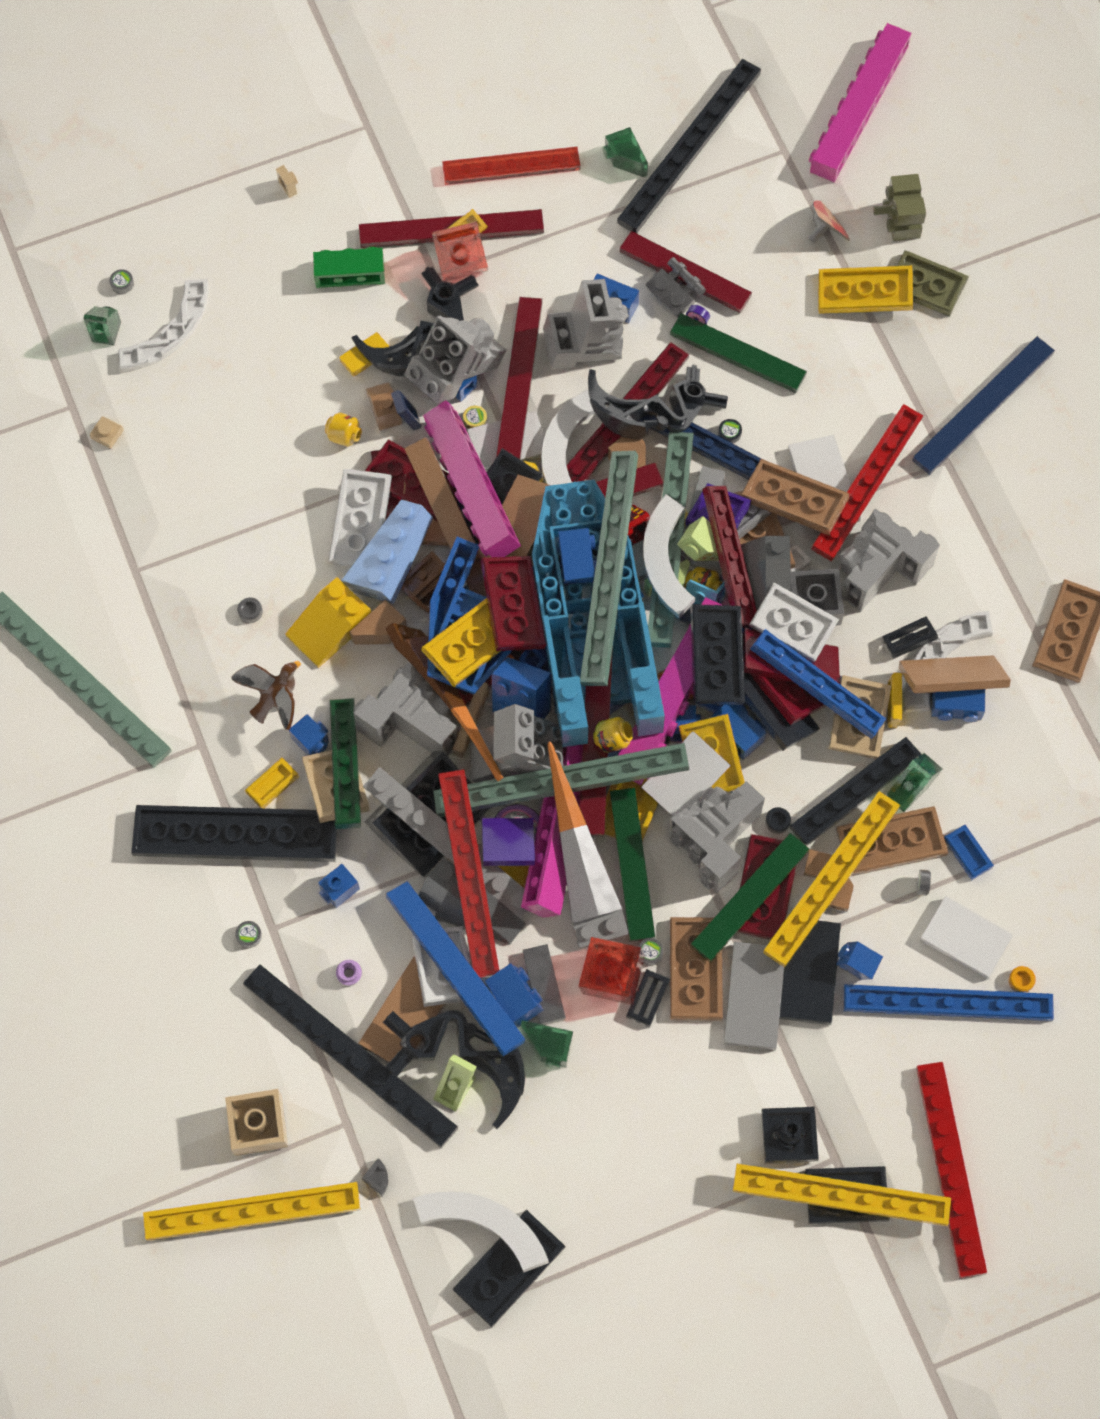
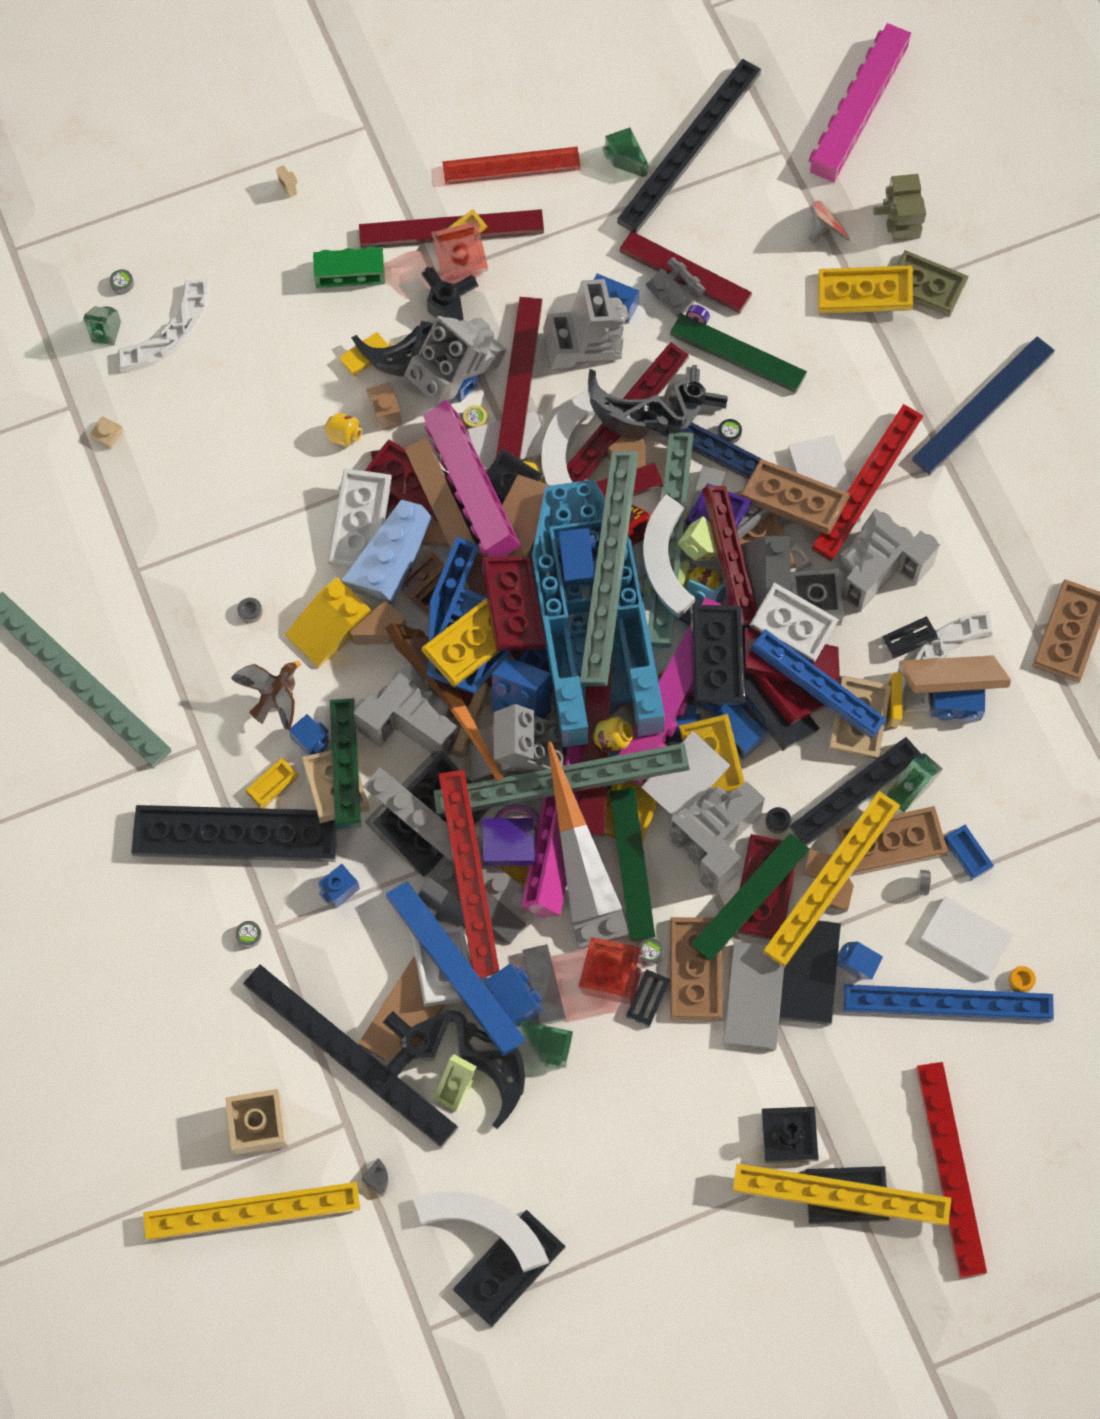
(346, 965): lavender plate -> none
(406, 410): dark blue tile -> none

